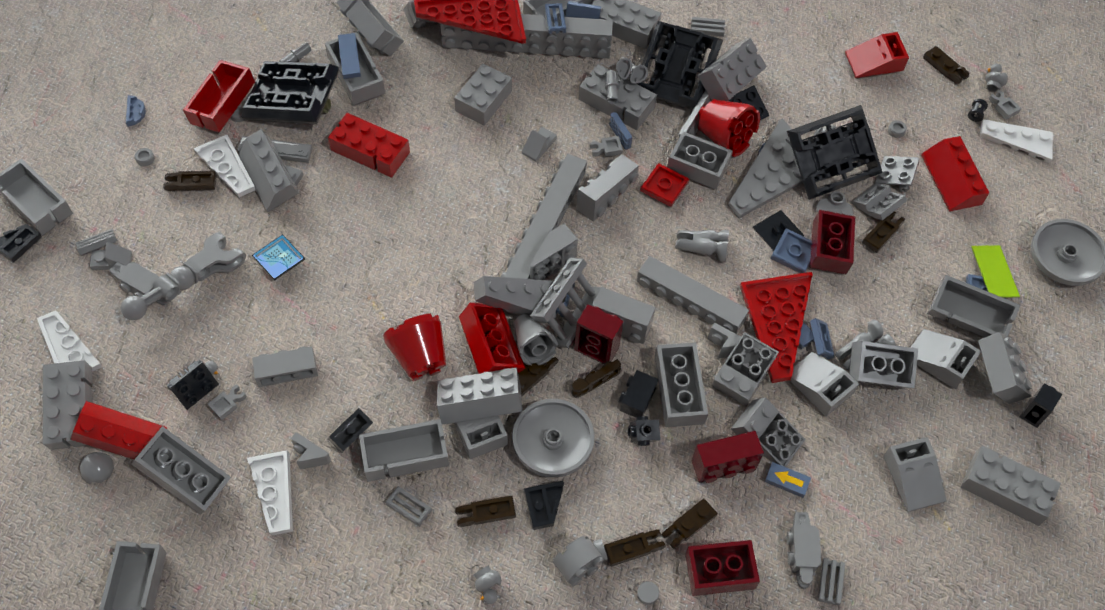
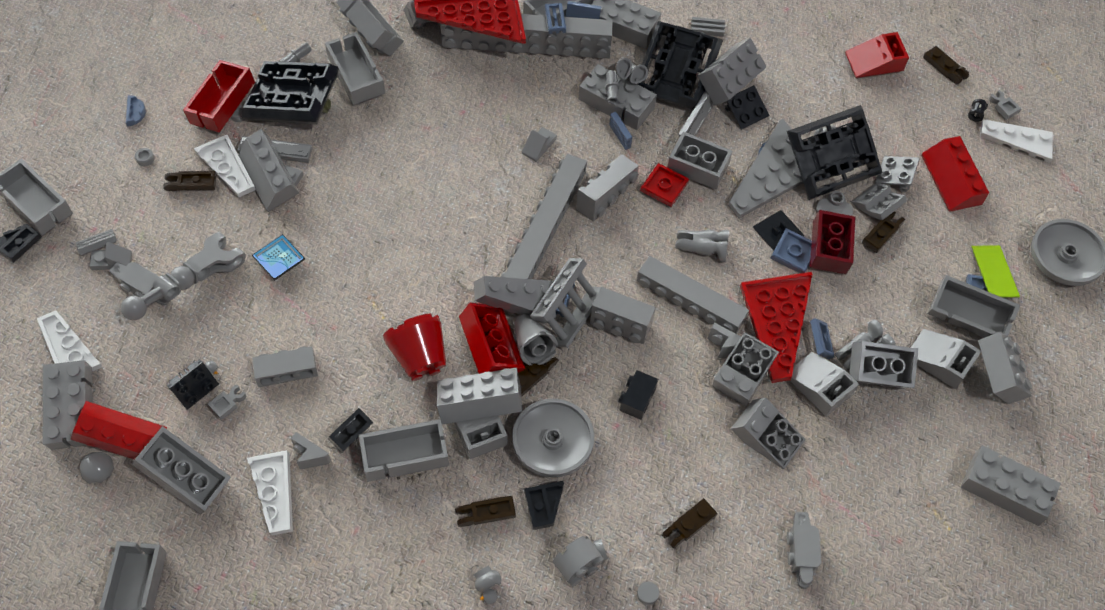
(349, 56): sand blue tile -> none
(365, 141): red piece -> none
(422, 516): light grey tile -> none
(483, 94): light grey brick -> none
(554, 253): light grey slope -> none
(595, 379): dark brown hinge -> none
(598, 334): dark red brick -> none
(609, 146): light grey plate -> none
(632, 547): dark brown hinge -> none
(644, 431): black brick -> none
(681, 385): light grey brick -> none
(722, 567): dark red brick -> none
(727, 457): dark red brick -> none
(729, 124): red cone -> none
(787, 479): sand blue tile -> none
(806, 336): sand blue tile -> none
(834, 564): light grey tile -> none
(897, 129): light grey tile -> none
(916, 473): light grey slope -> none
(995, 78): light grey animal -> none
(1041, 405): black brick -> none

